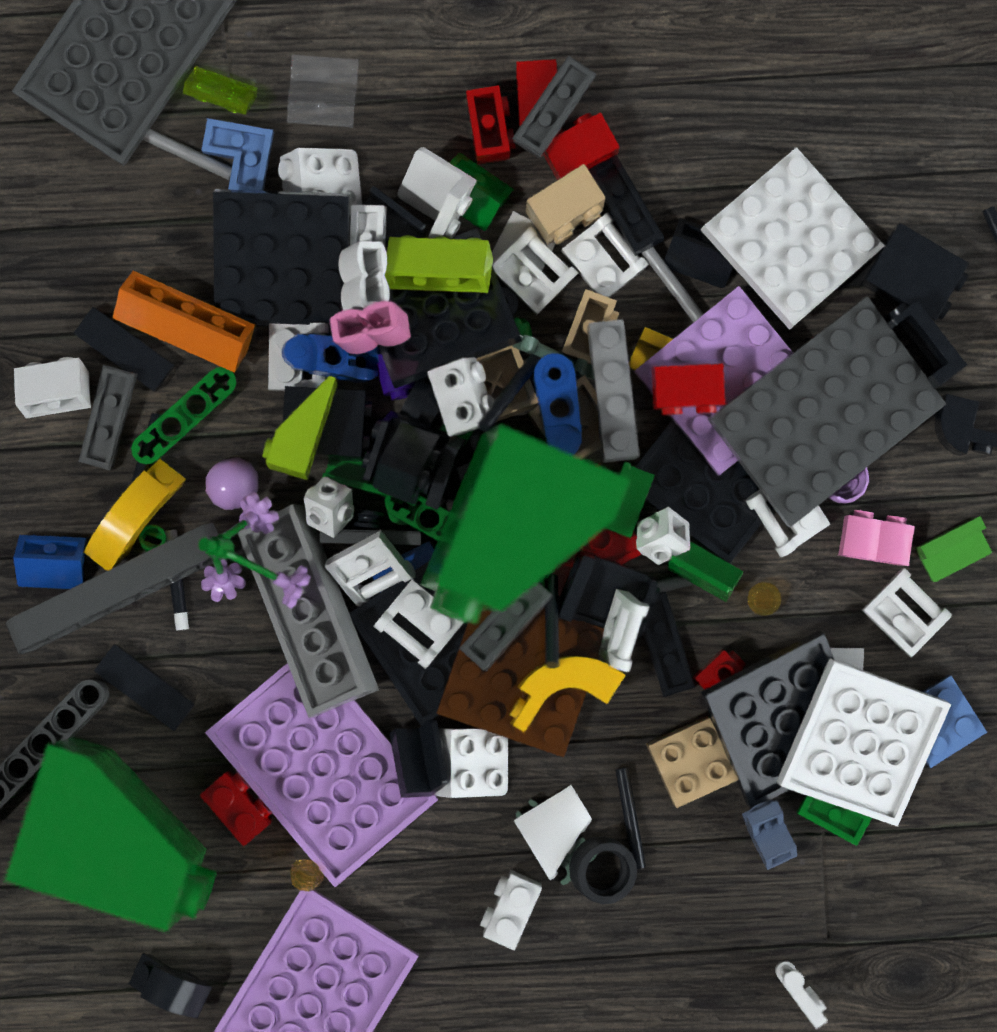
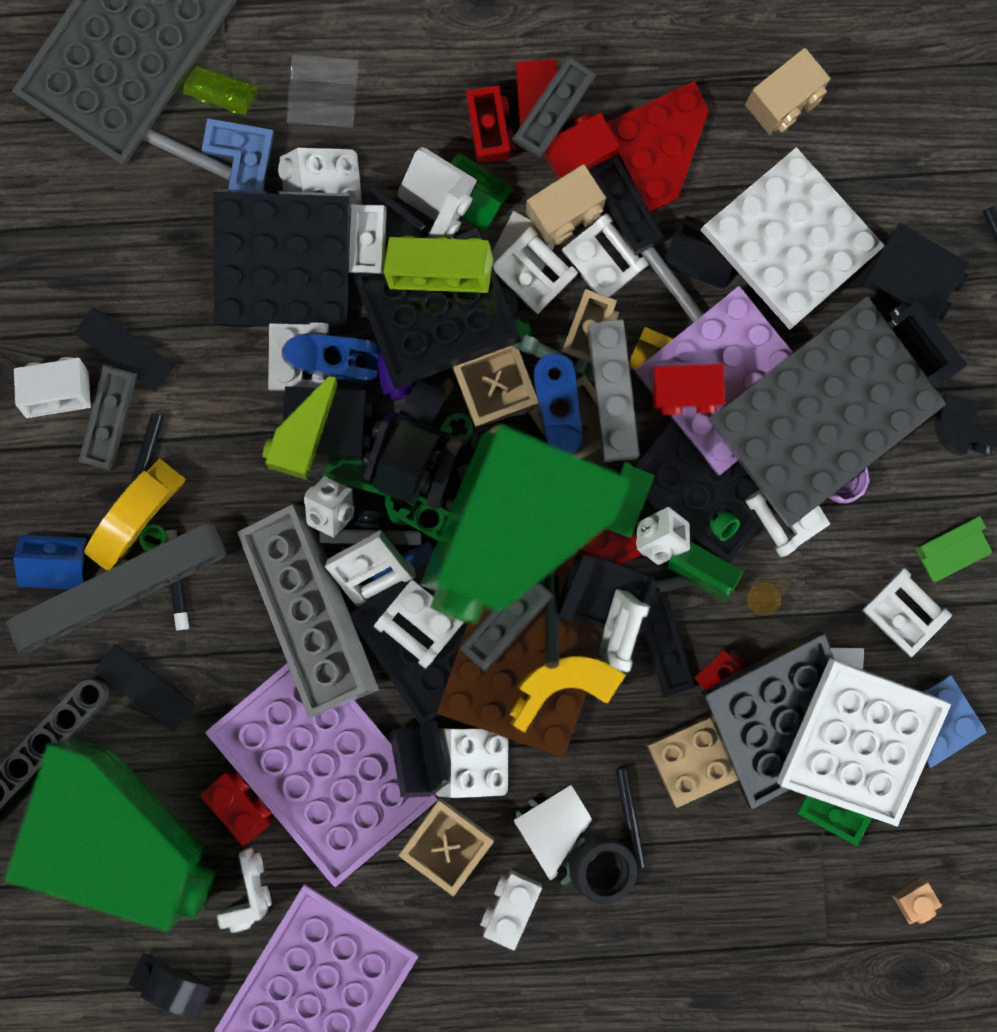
(182, 414): green beam -> none
(183, 321): orange brick -> none
(225, 578): lavender plant -> none
(230, 482): lavender hair -> none
(244, 915): none -> white bracket
(306, 875): clear yellow plate -> none
(363, 272): white brick -> none
(375, 325): bright pink brick -> none
(446, 847): none -> tan brick
(461, 394): white brick -> none
(508, 393): black bar -> none
(660, 143): none -> red plate
(724, 525): none -> green hinge
(770, 833): sand blue brick -> none
(787, 91): none -> tan brick
(805, 998): white plate -> none
(876, 539): bright pink brick -> none
(917, 901): none -> light nougat brick

